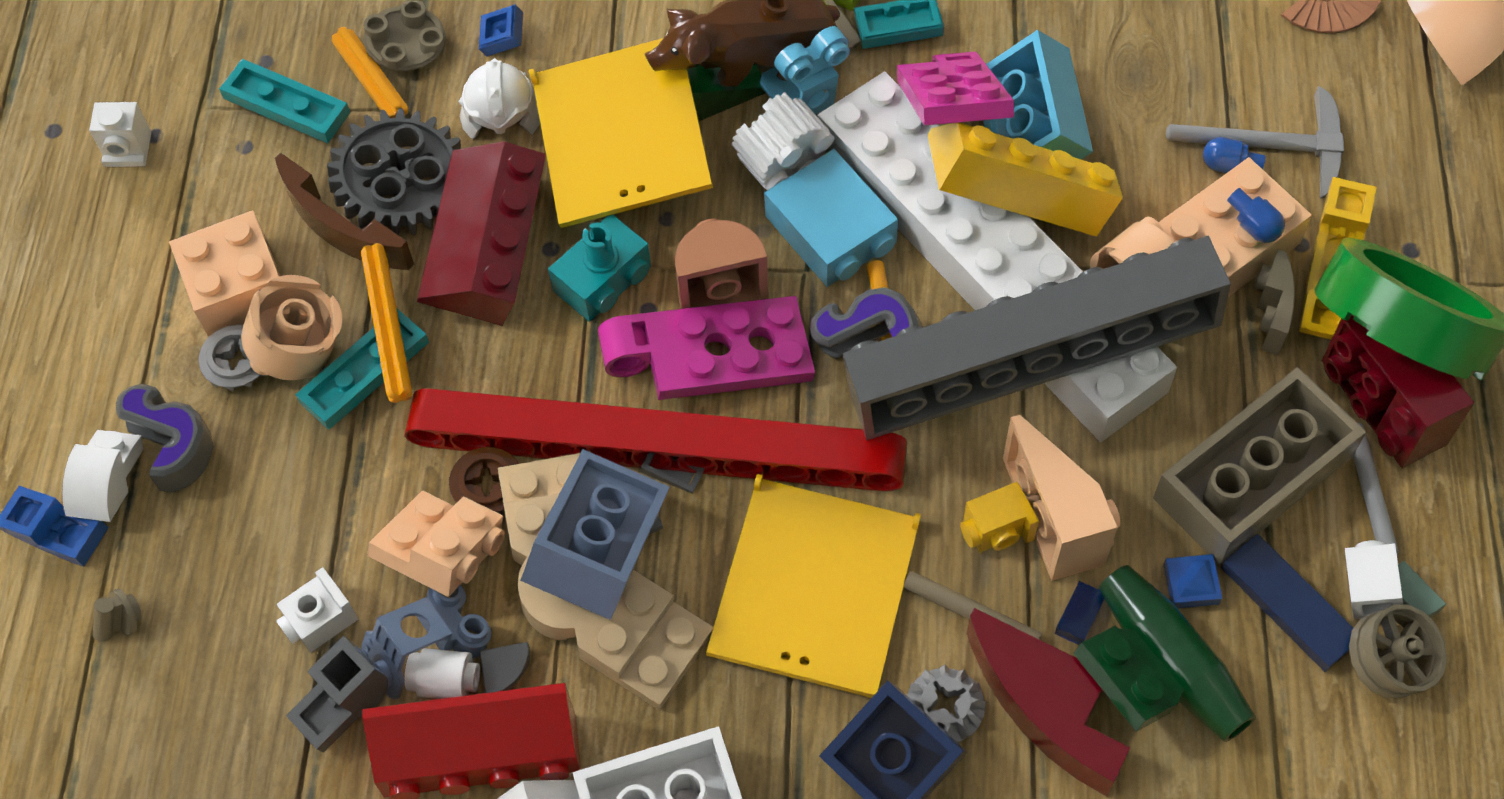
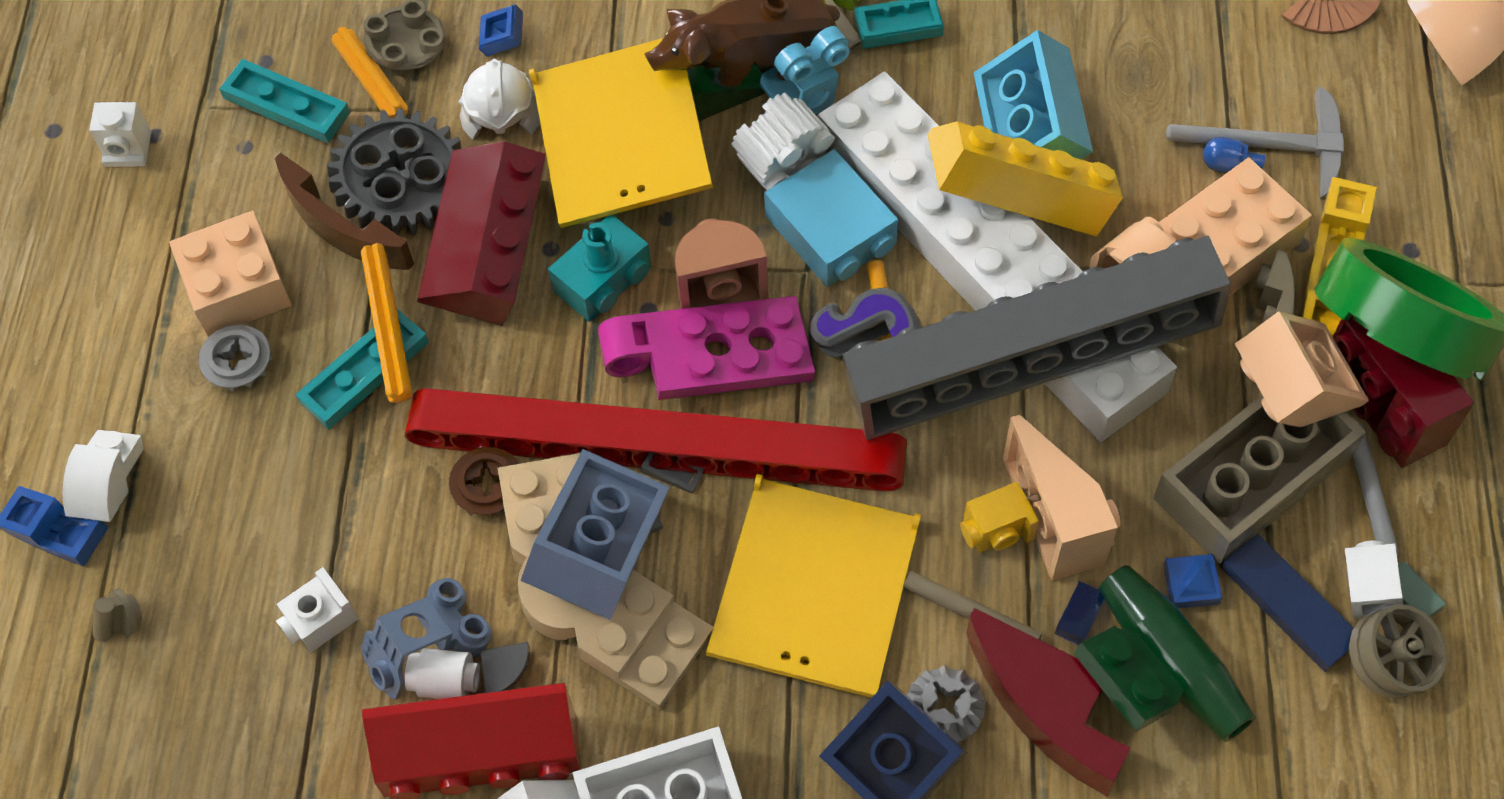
(174, 426): dark grey animal -> none
(291, 328): light nougat brick -> none
(344, 687): dark grey brick -> none
(439, 541): light nougat plate -> none
(954, 90): dark pink hinge -> none
(1257, 216): blue cylinder -> none
(1299, 370): none -> light nougat slope

